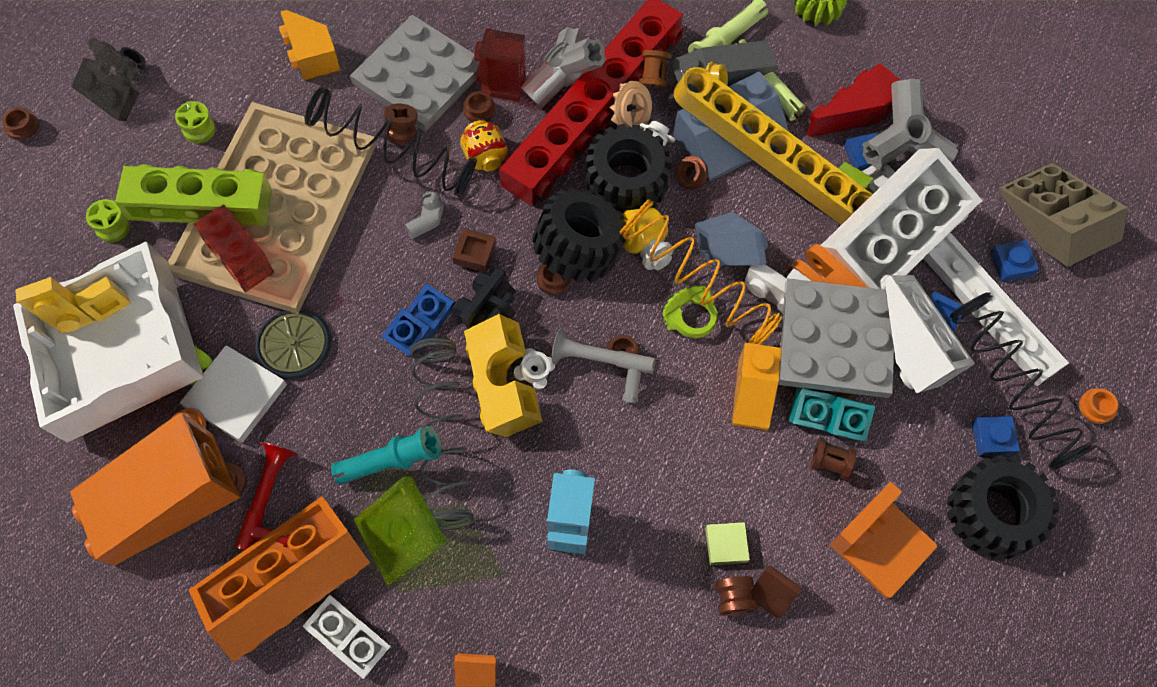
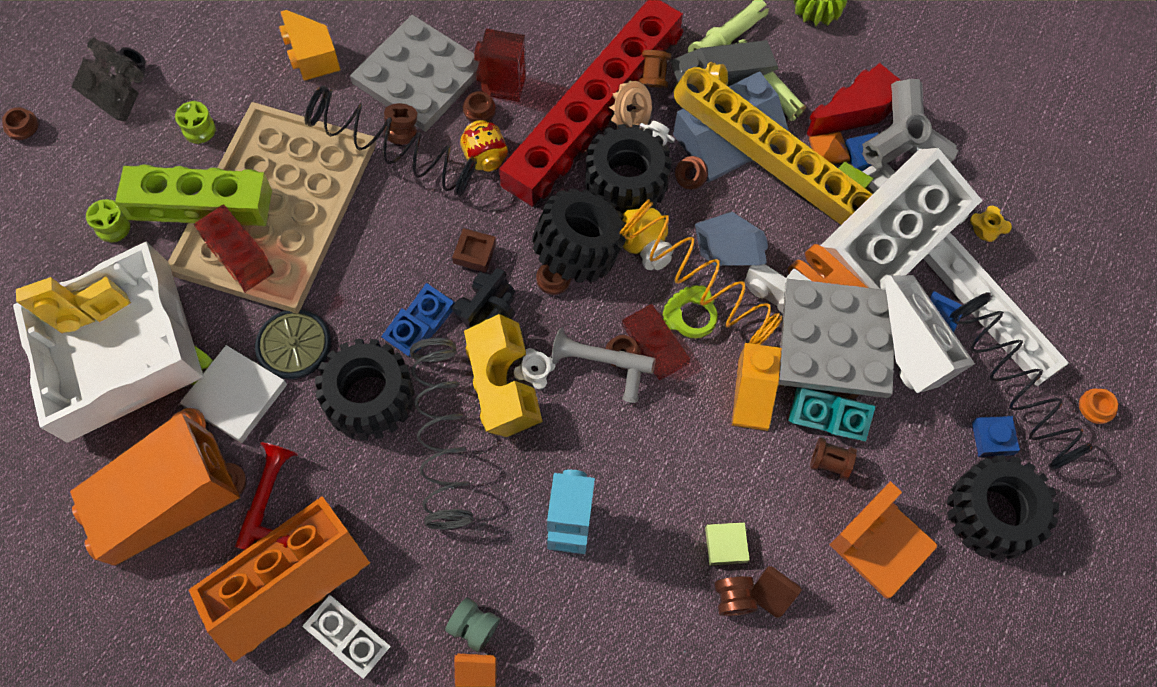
(357, 363): none -> black tyre
(399, 453): teal pin -> none
(399, 530): clear neon green tile -> none
(430, 215): light grey arm -> none
(472, 624): none -> sand green wheel
(564, 65): light grey piece -> none
(656, 341): none -> clear red plate
(831, 147): none -> orange slope
(987, 231): none -> yellow plate
(1014, 260): blue plate -> none
(1065, 213): dark tan slope -> none

